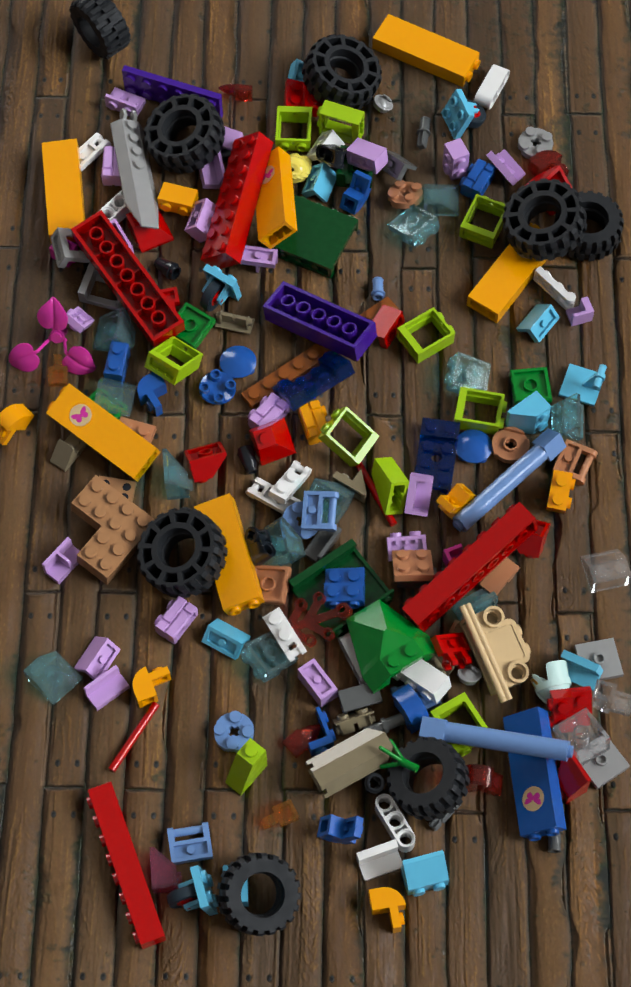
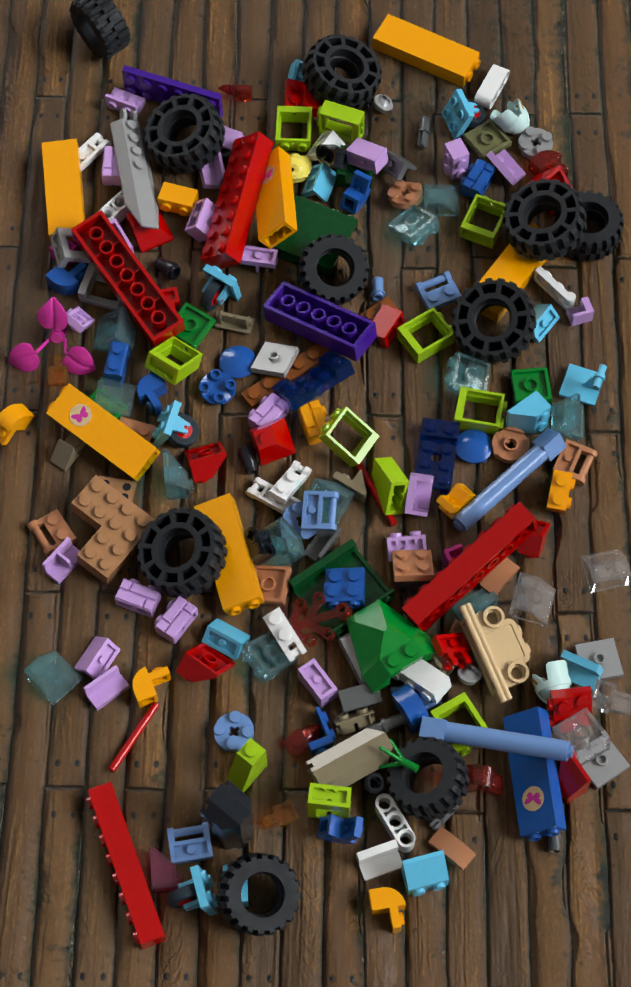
(57, 529): none -> nougat plate
(66, 282): none -> blue brick
(138, 597): none -> lavender brick
(178, 428): none -> medium azure plate
(203, 664): none -> red slope
(230, 816): none -> black brick
(275, 359): none -> light grey plate
(329, 798): none -> lime window
(349, 252): none -> black tyre
(440, 296): none -> medium blue plate
(453, 848): none -> nougat slope
(487, 138): none -> olive plate
(490, 294): none -> black tyre
(513, 119): none -> light aqua helmet
(532, 599): none -> clear slope

